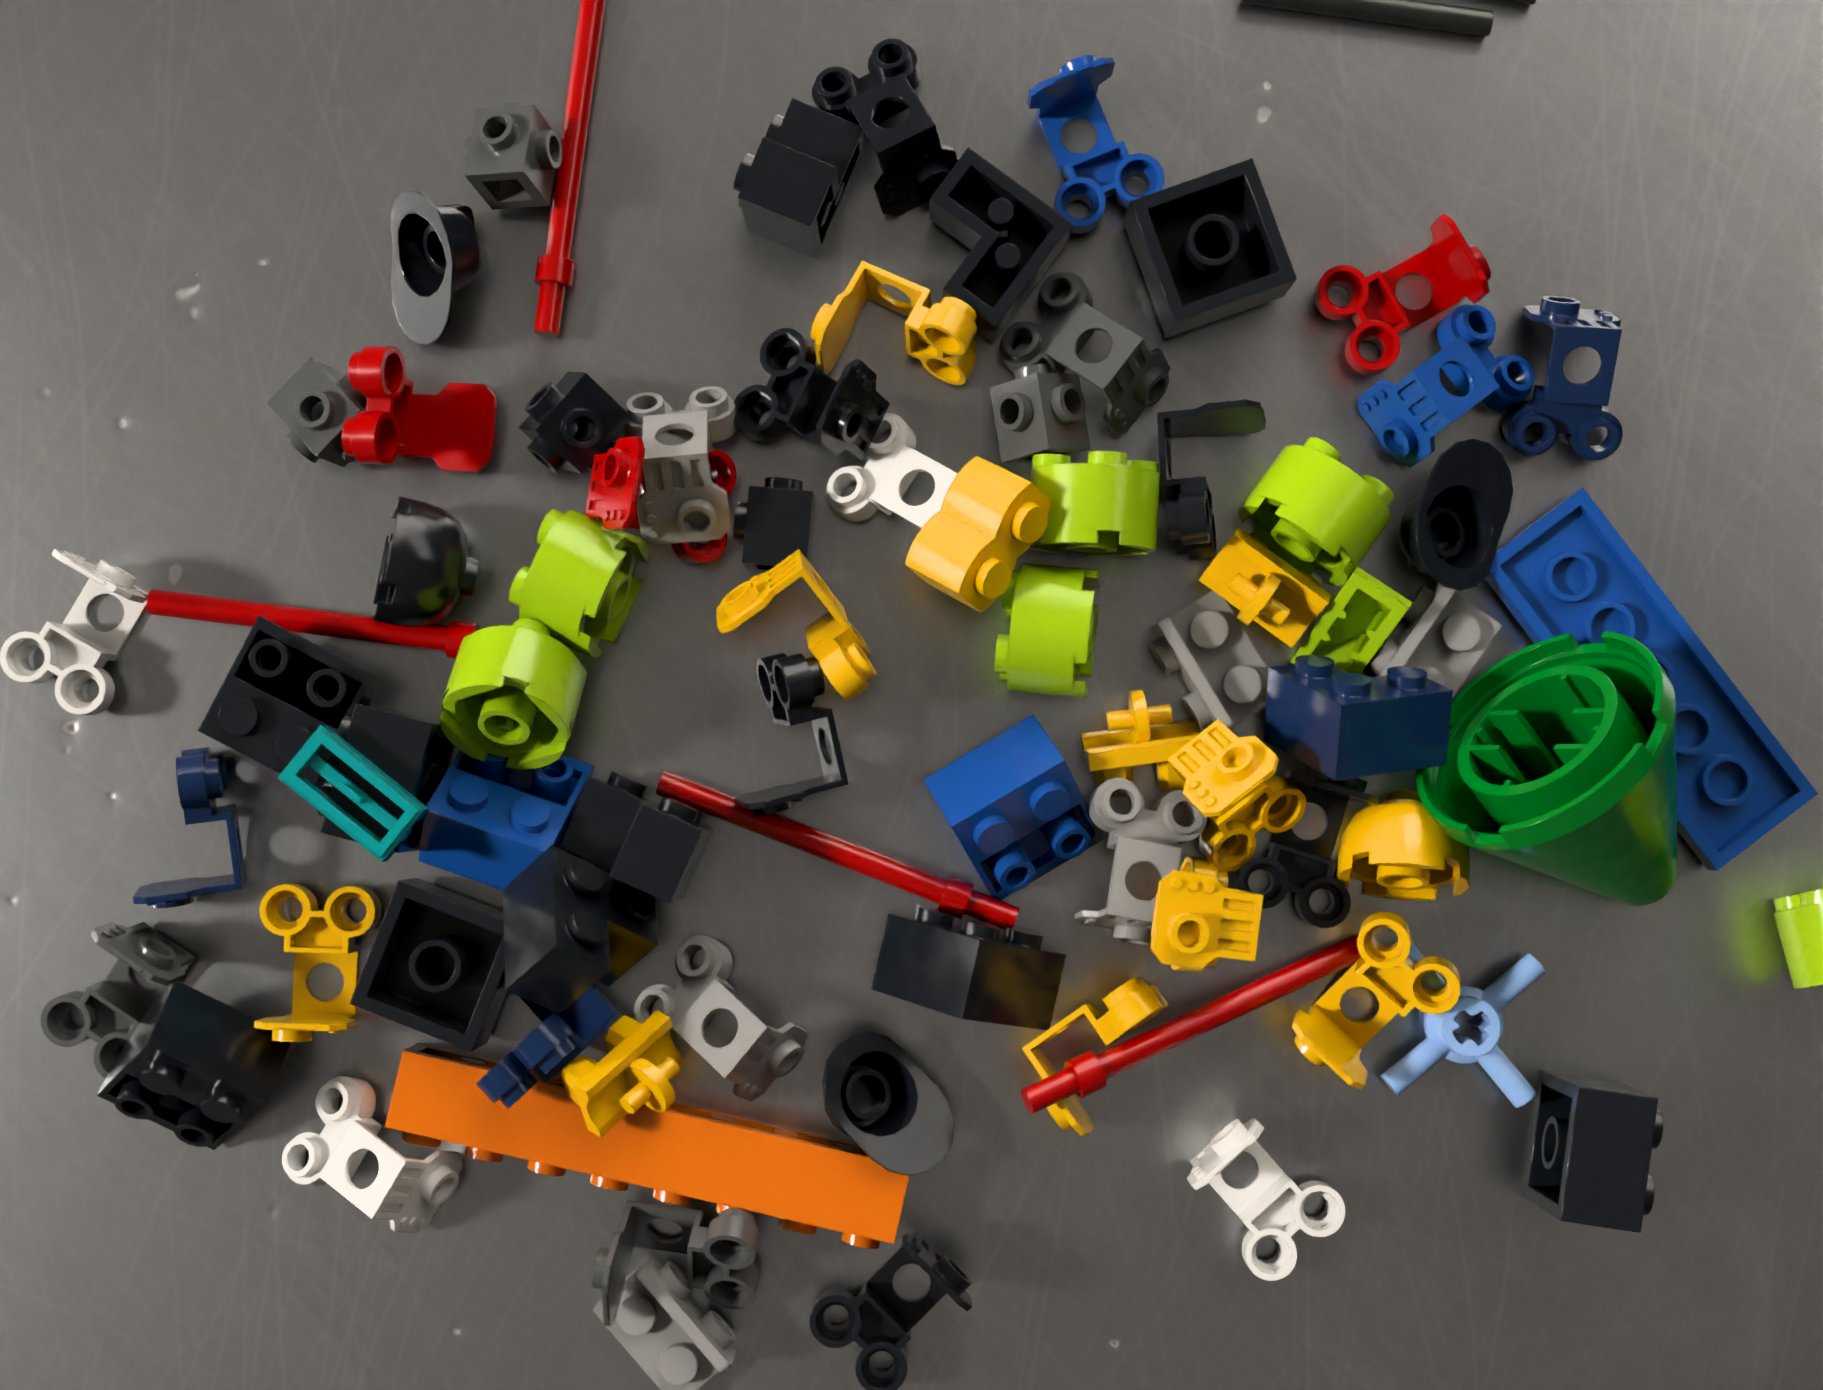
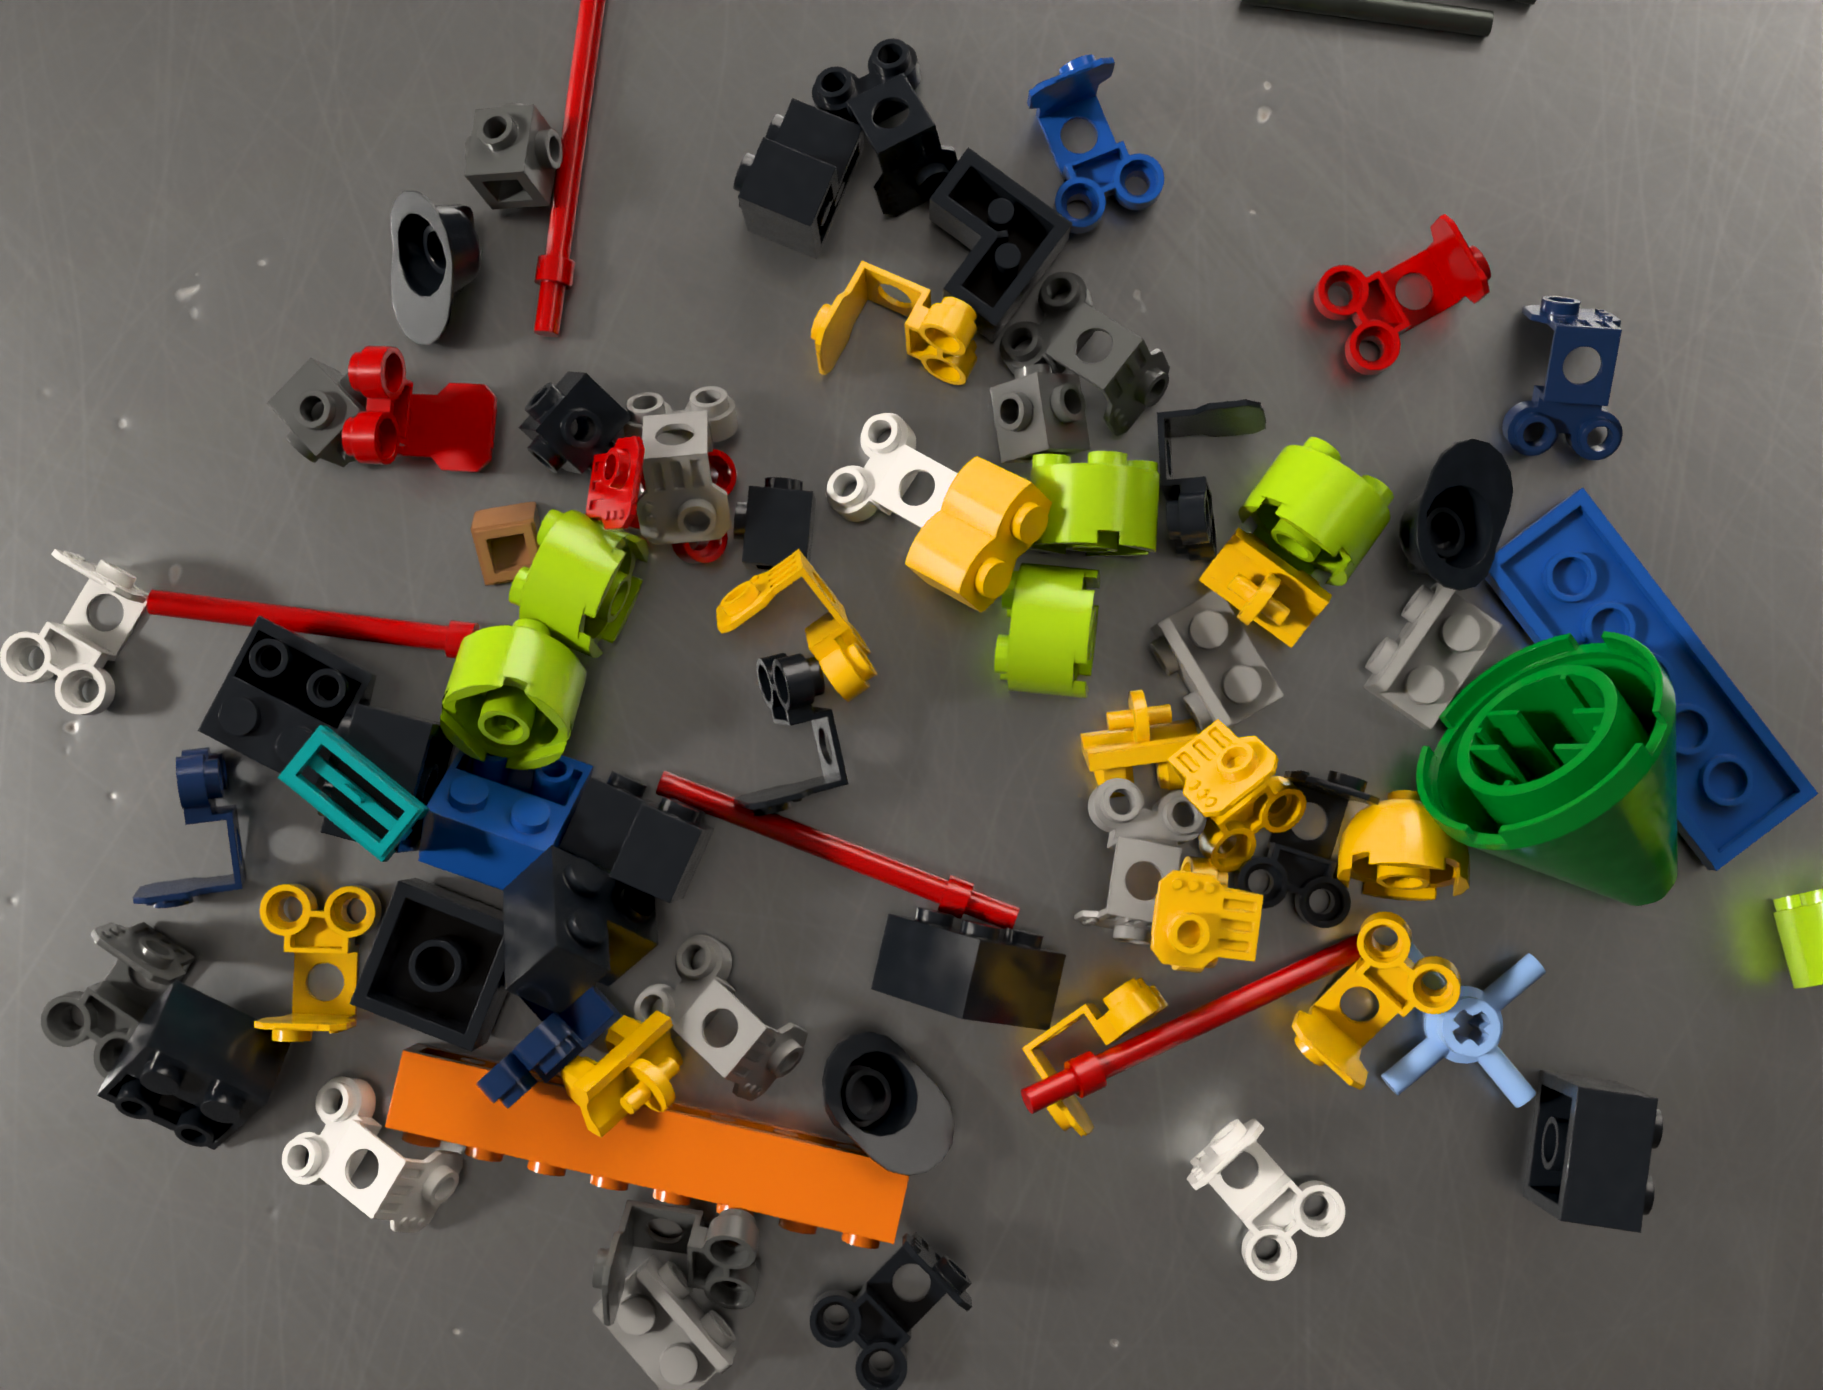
(422, 566): black cylinder -> none
(505, 540): none -> medium nougat slope
(831, 412): black piece -> none
(1014, 808): blue slope -> none
(1209, 248): black brick -> none
(1356, 623): lime slope -> none
(1357, 722): dark blue brick -> none
(1418, 405): blue piece -> none

